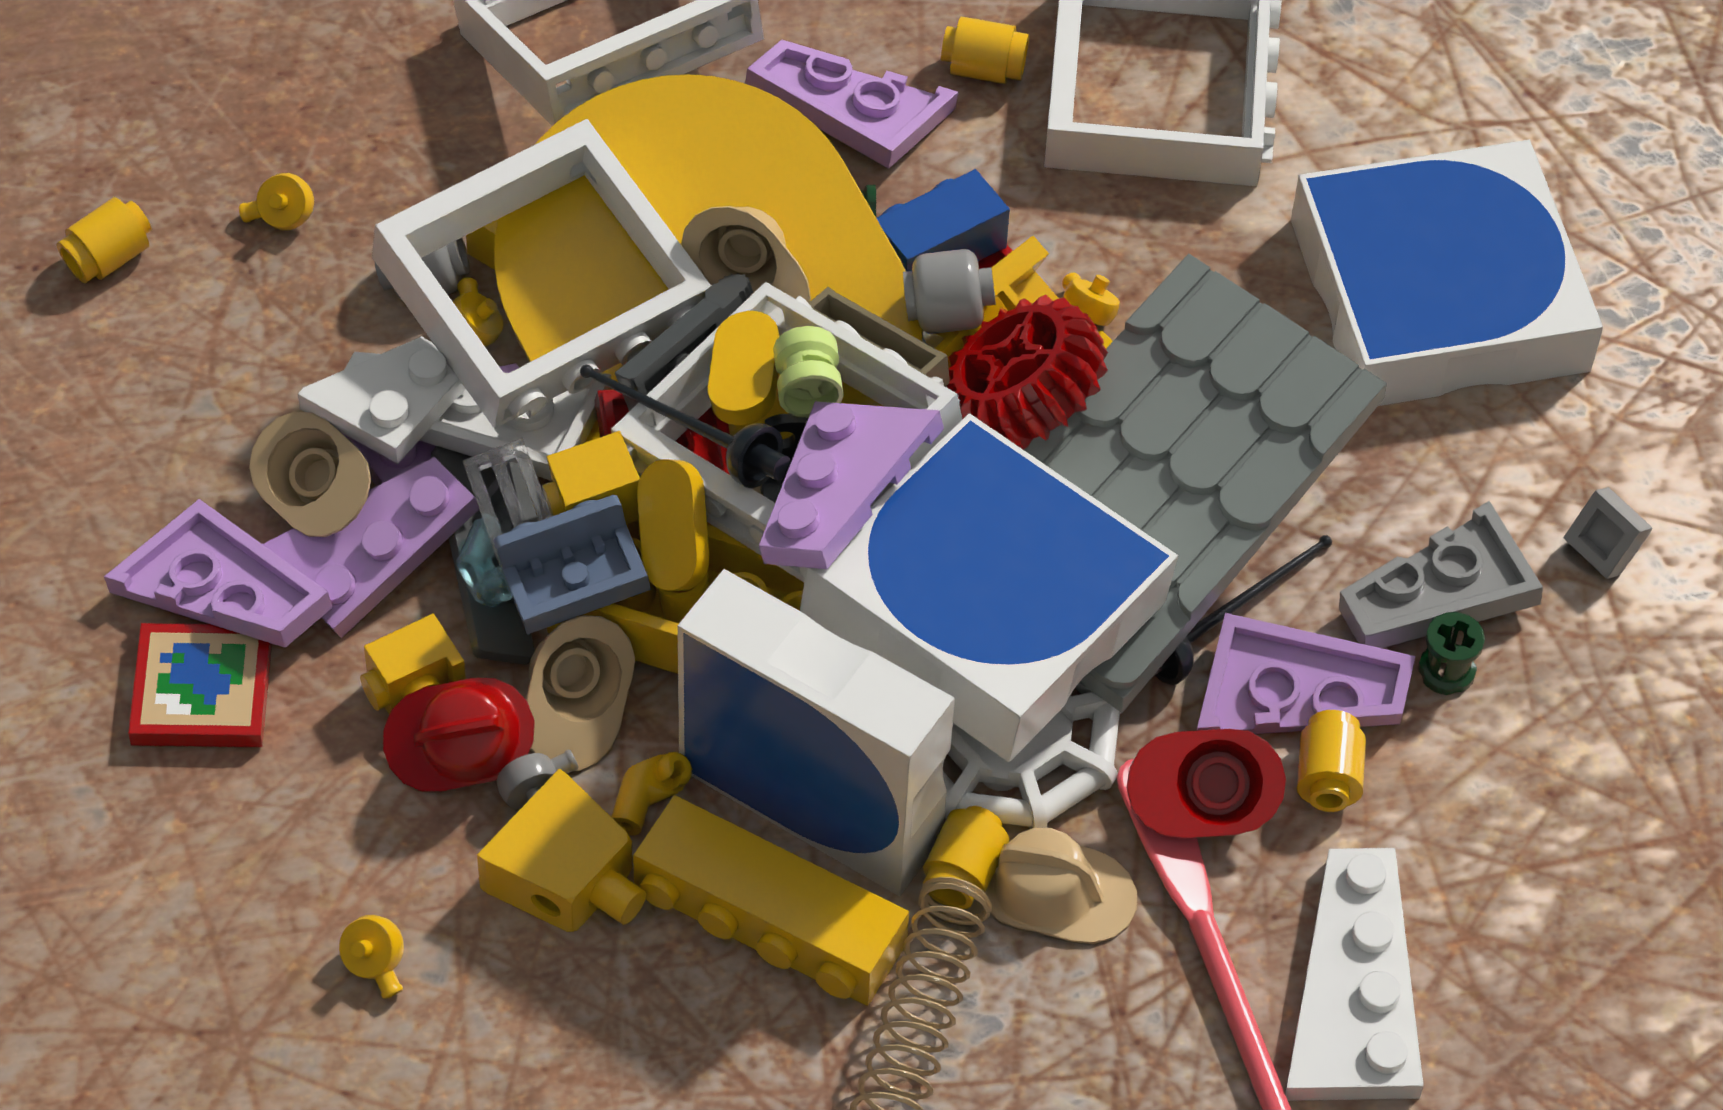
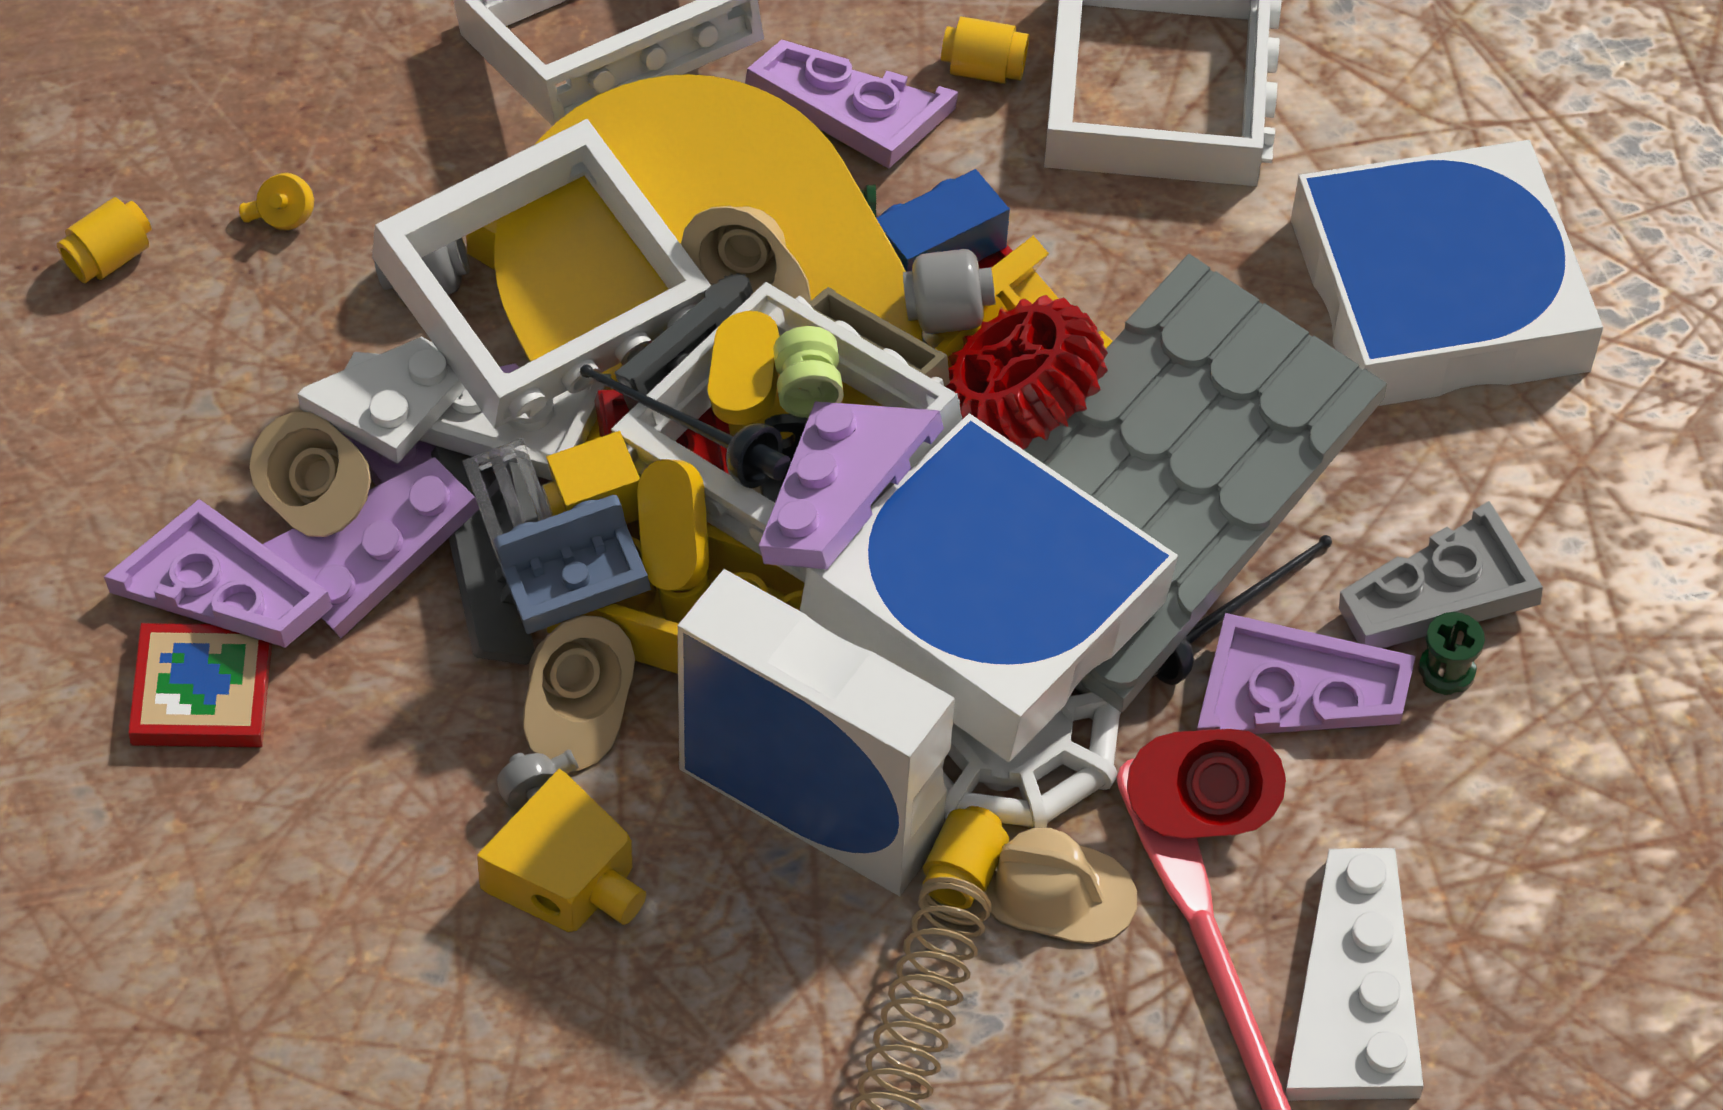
(372, 950): yellow piece -> none
(409, 661): yellow brick -> none
(457, 733): red piece -> none
(477, 569): clear light blue arm -> none
(479, 311): yellow piece -> none
(648, 784): yellow arm -> none
(770, 901): yellow brick -> none
(1091, 297): yellow piece -> none
(1331, 761): yellow brick -> none
(1608, 532): light grey tile -> none

